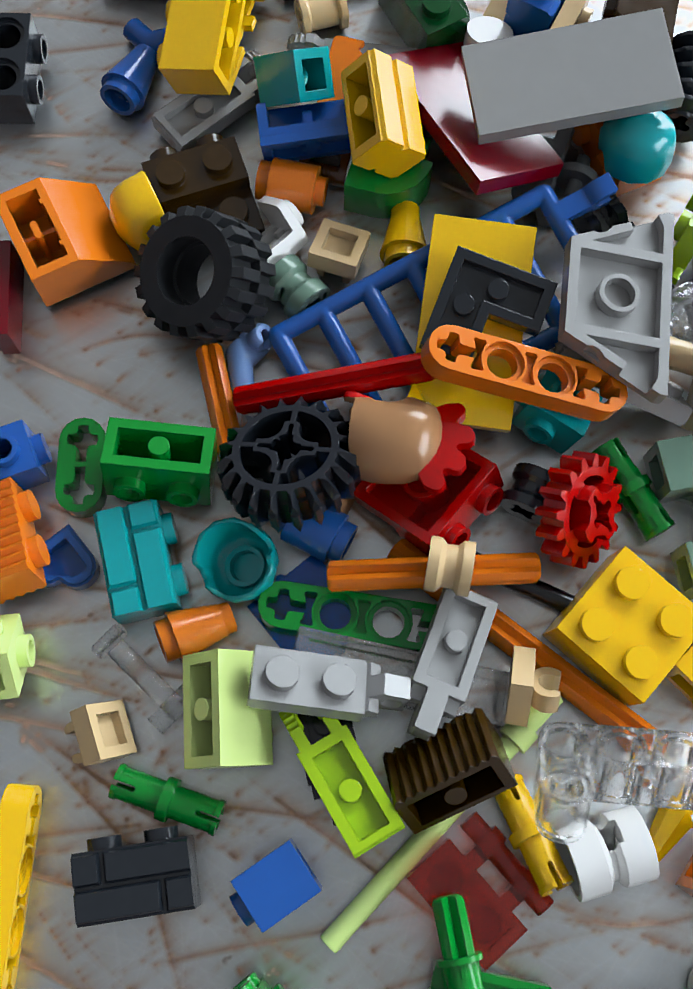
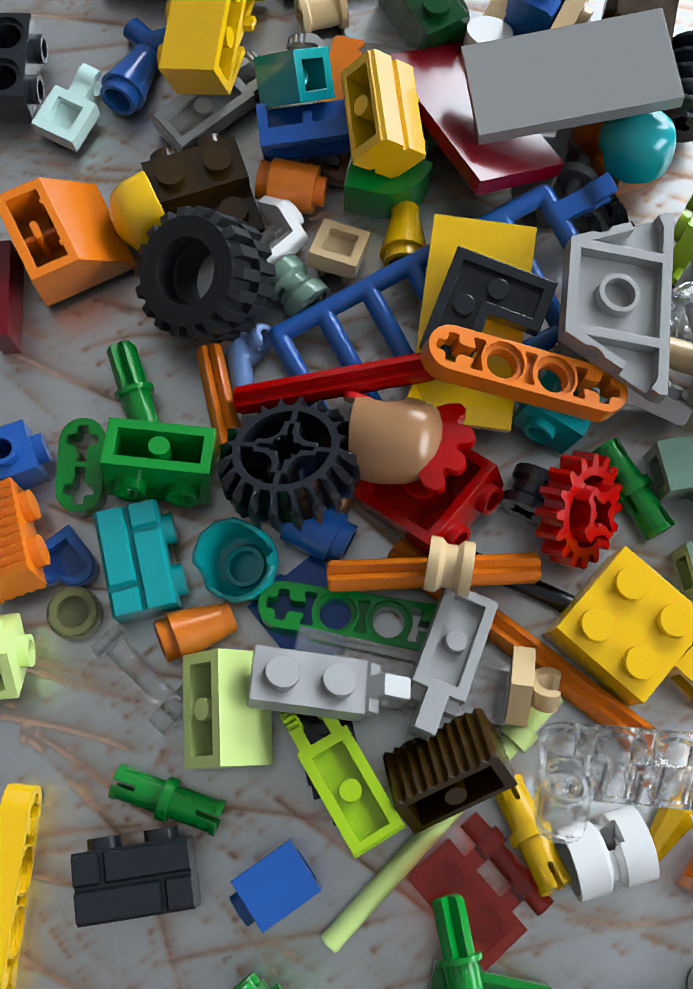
(71, 113): none -> light aqua plate
(75, 613): none -> olive tile
(101, 732): tan tile -> none
(132, 387): none -> green axle

